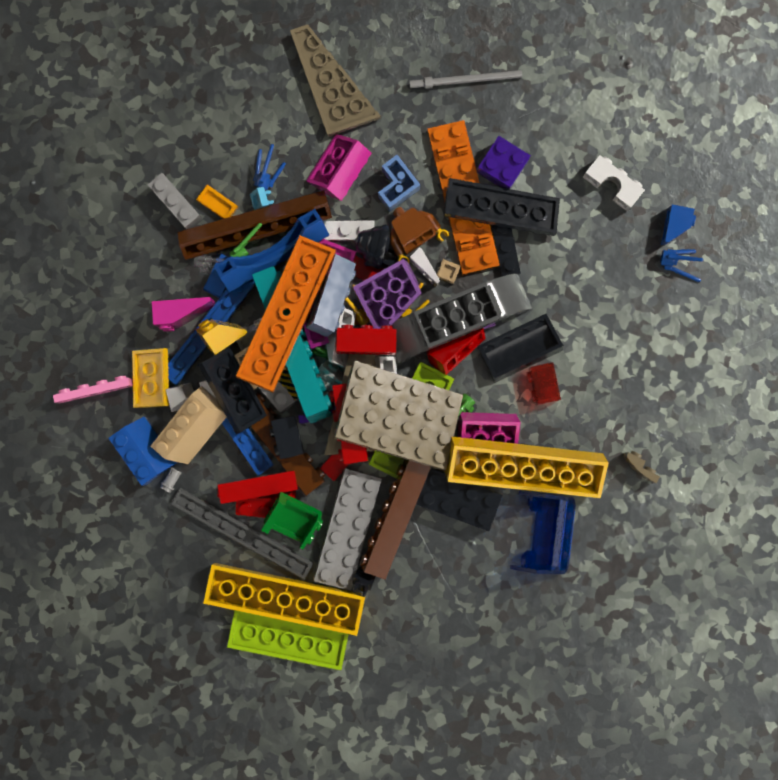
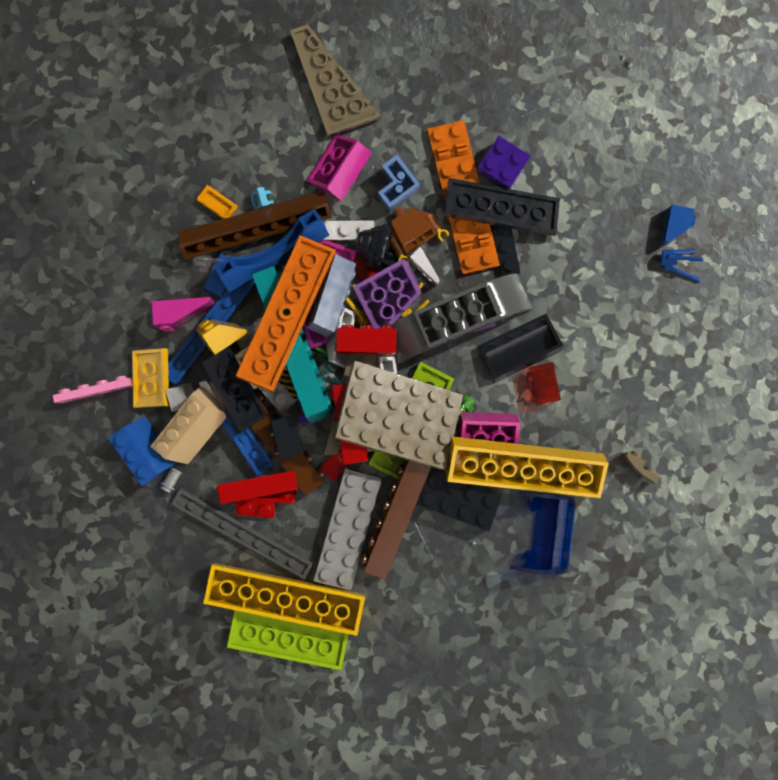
(175, 201): light grey arch -> none
(240, 250): bright green plant -> none
(263, 179): blue plant -> none
(293, 519): green panel -> none
(363, 581): black plate -> none
(429, 82): light grey bar -> none
(448, 271): tan tile -> none
(450, 354): red slope -> none
(628, 189): white arch -> none

